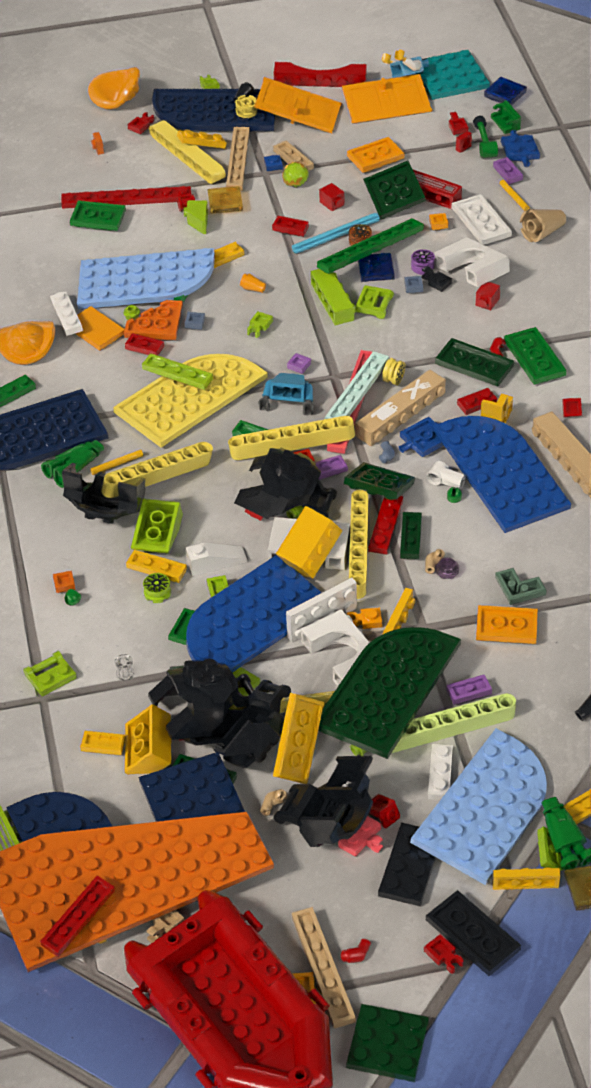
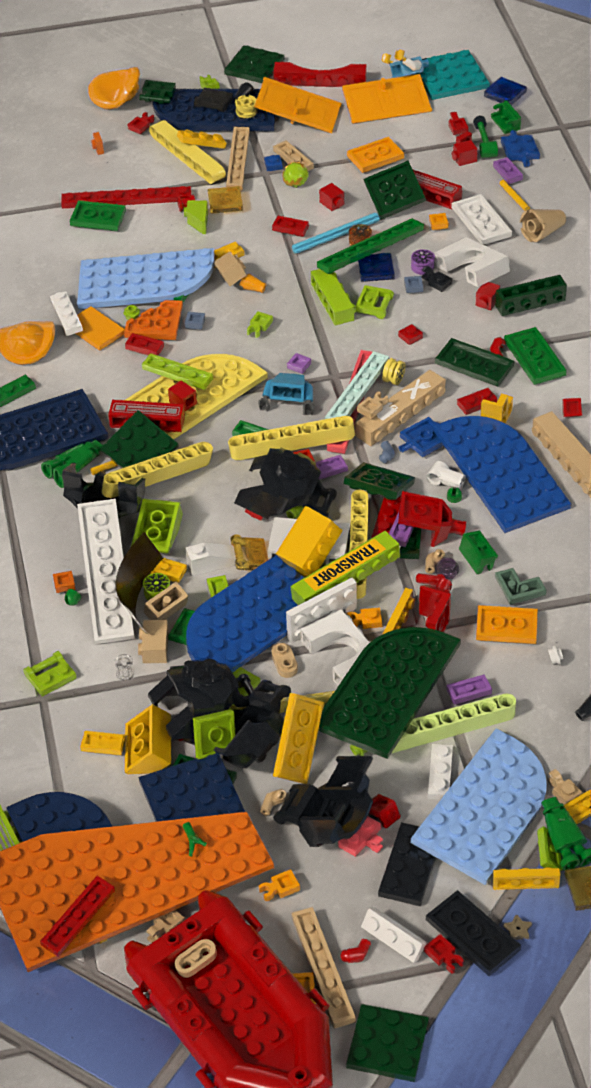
(102, 560): none -> white plate
(134, 568): none -> dark brown sticker
(137, 441): none -> dark green plate
(155, 643): none -> tan brick
(163, 90): none -> dark green plate
(166, 416): none -> red brick
(166, 603): none -> tan brick
(182, 394): none -> red brick
(192, 838): none -> green bar
(194, 957): none -> tan plate
(212, 732): none -> lime plate
(214, 99): none -> clear smoke plate
(230, 268): none -> tan brick
(253, 64): none -> dark green plate
(255, 552): none -> clear yellow plate
(281, 884): none -> light orange plate
(284, 660): none -> tan plate
(355, 564): none -> brick
(371, 407): none -> tan plate
(393, 934): none -> white plate
(400, 532): none -> medium lavender plate
(410, 334): none -> red plate
(428, 579): none -> red arm
(429, 514): none -> red plate
(436, 604): none -> red plate
(464, 153): none -> red brick
(477, 551): none -> green hinge
(522, 932): none -> dark tan plate
(530, 295): none -> dark green brick
(555, 655): none -> white plate
(563, 790): none -> tan plate

